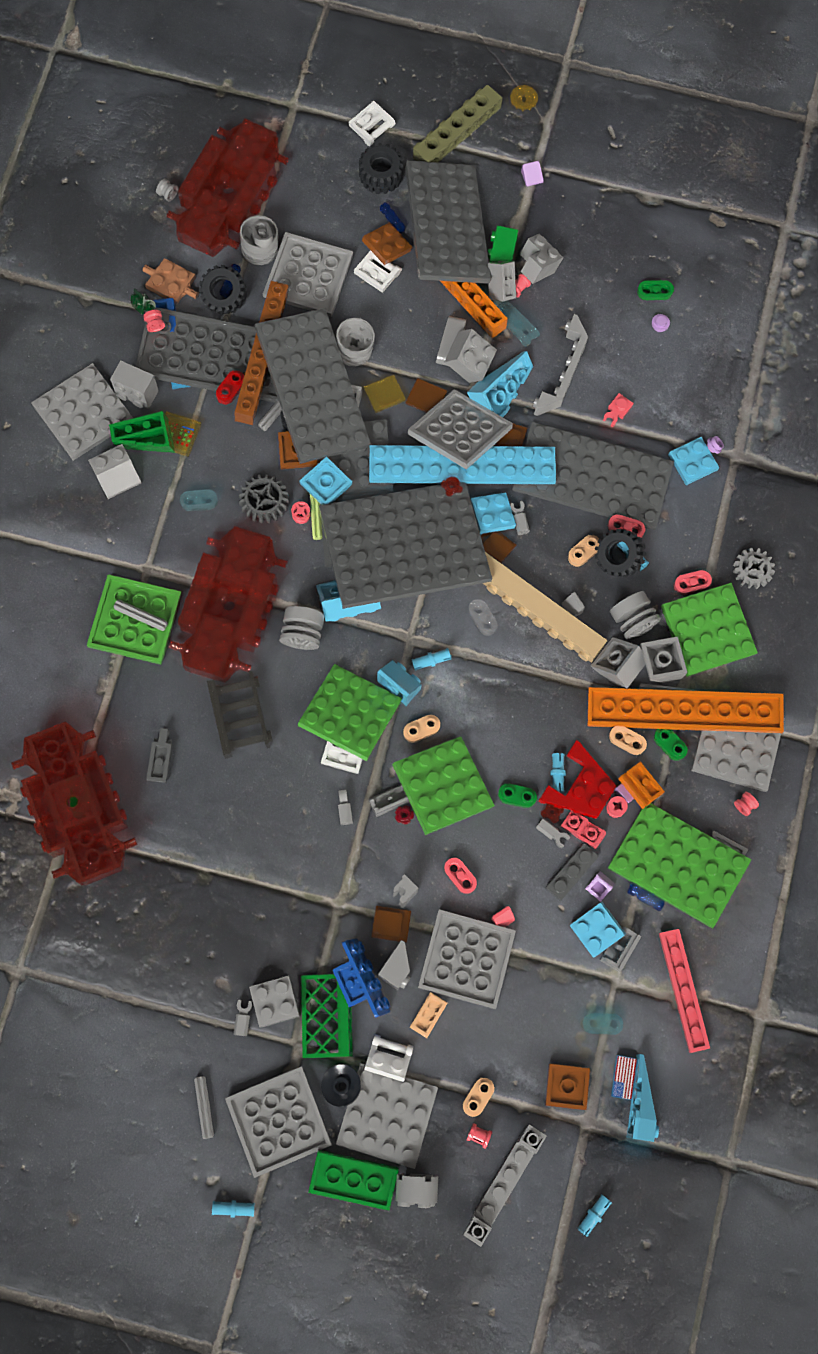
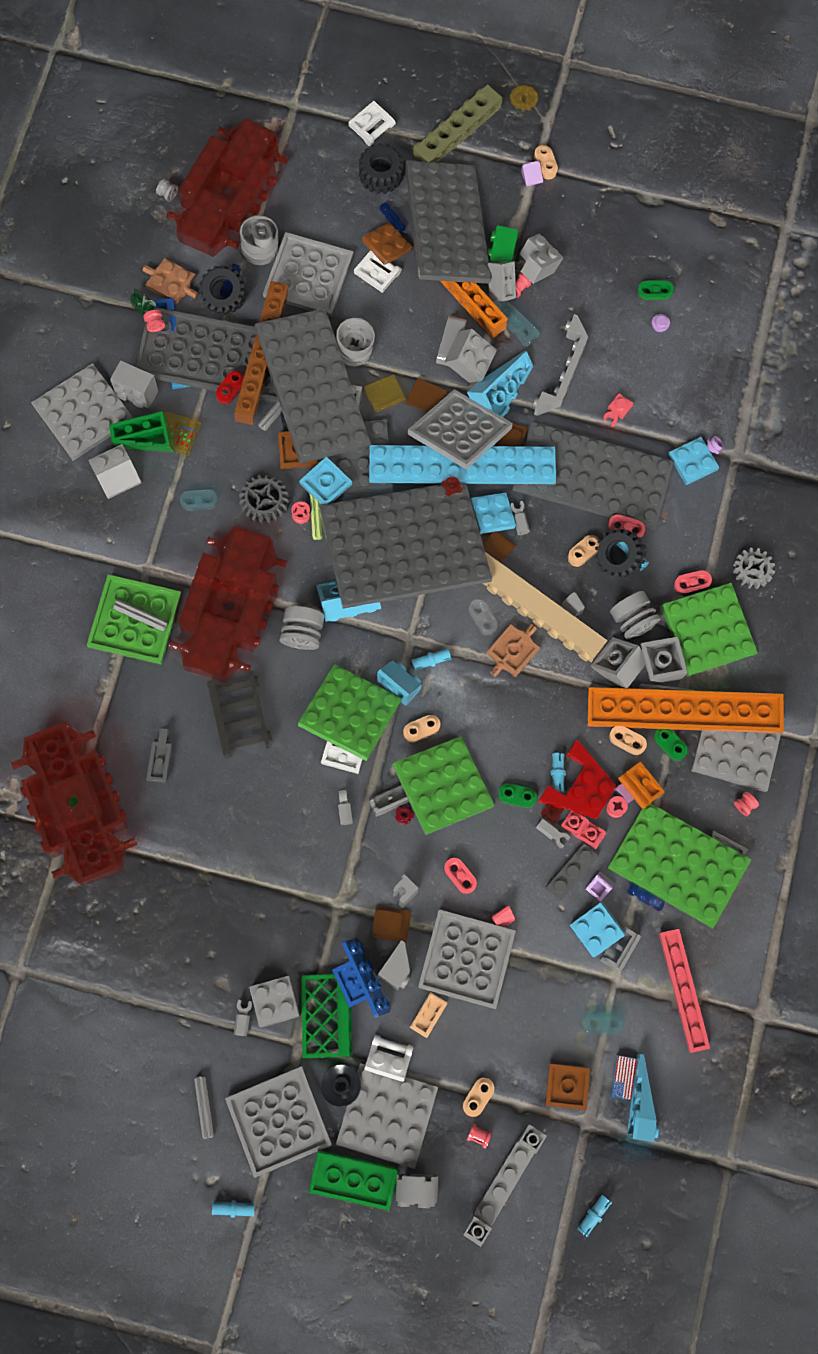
(513, 650): none -> nougat plate
(546, 160): none -> light nougat plate

